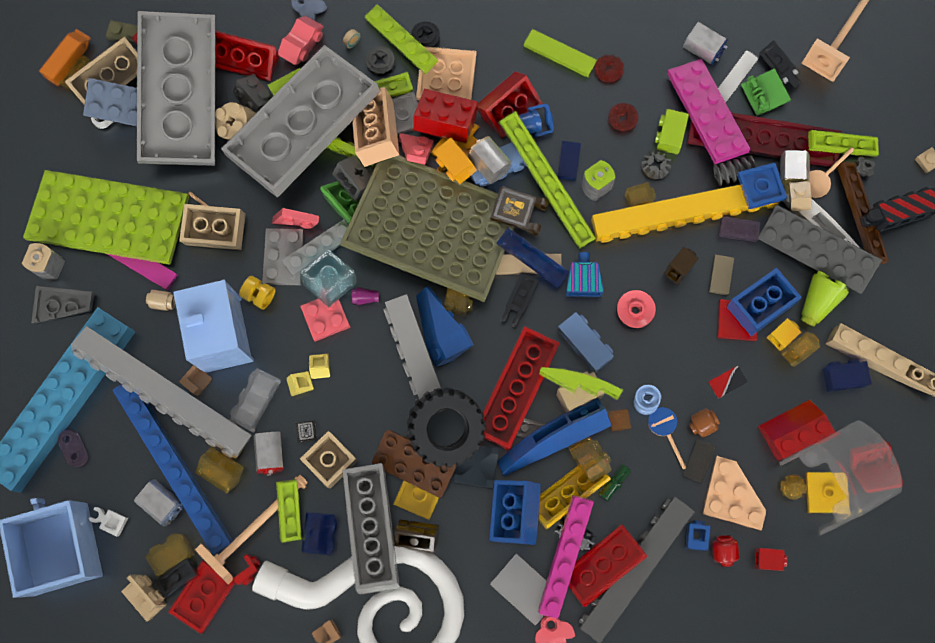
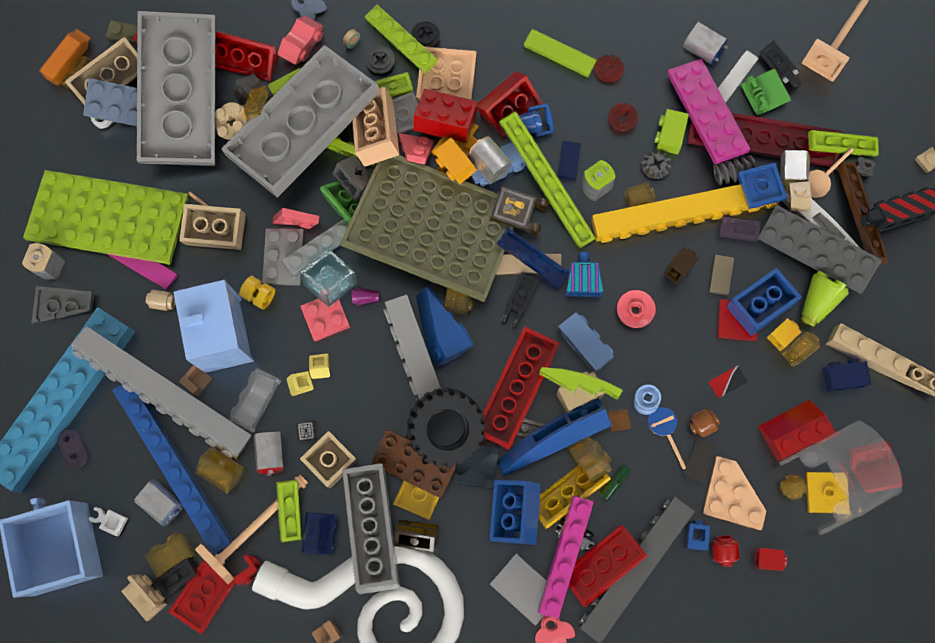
(255, 103): none -> clear yellow plate

